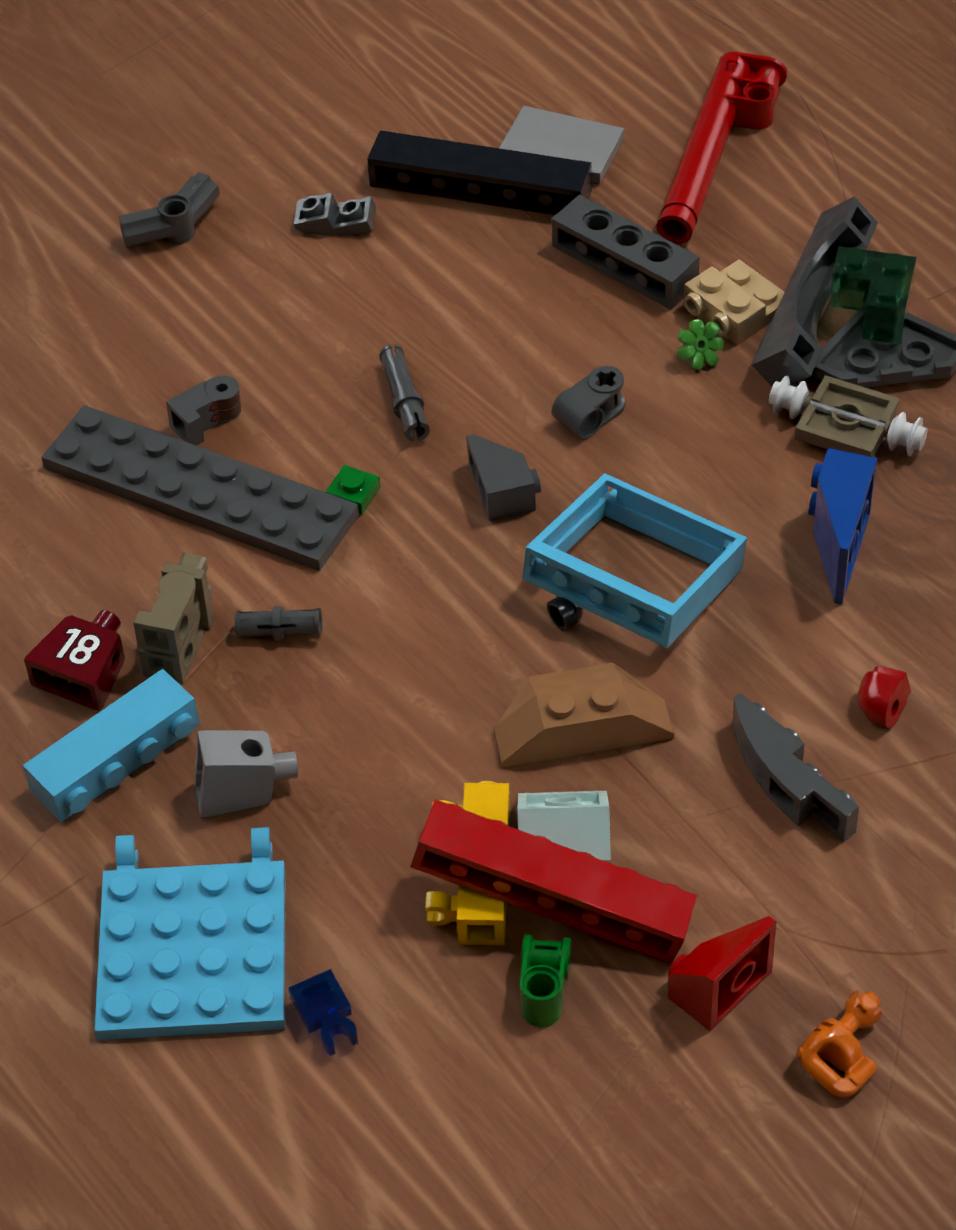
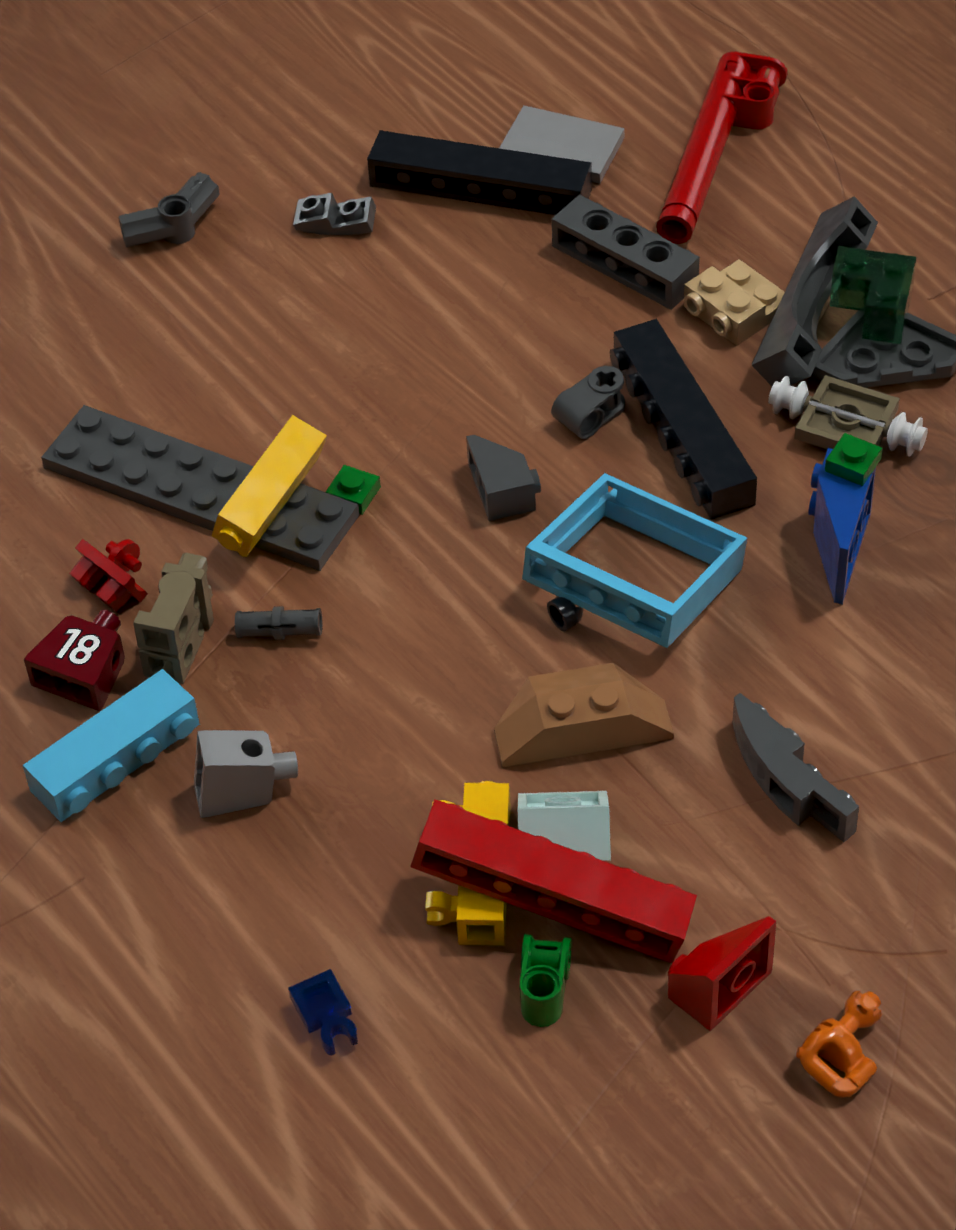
(95, 565): none -> red hips
(191, 946): medium azure plate -> none
(204, 407): dark grey leg -> none
(268, 486): none -> yellow brick
(407, 402): dark grey pin -> none
(684, 419): none -> black brick
(700, 344): bright green plant -> none
(853, 459): none -> green plate
(884, 695): red piece -> none

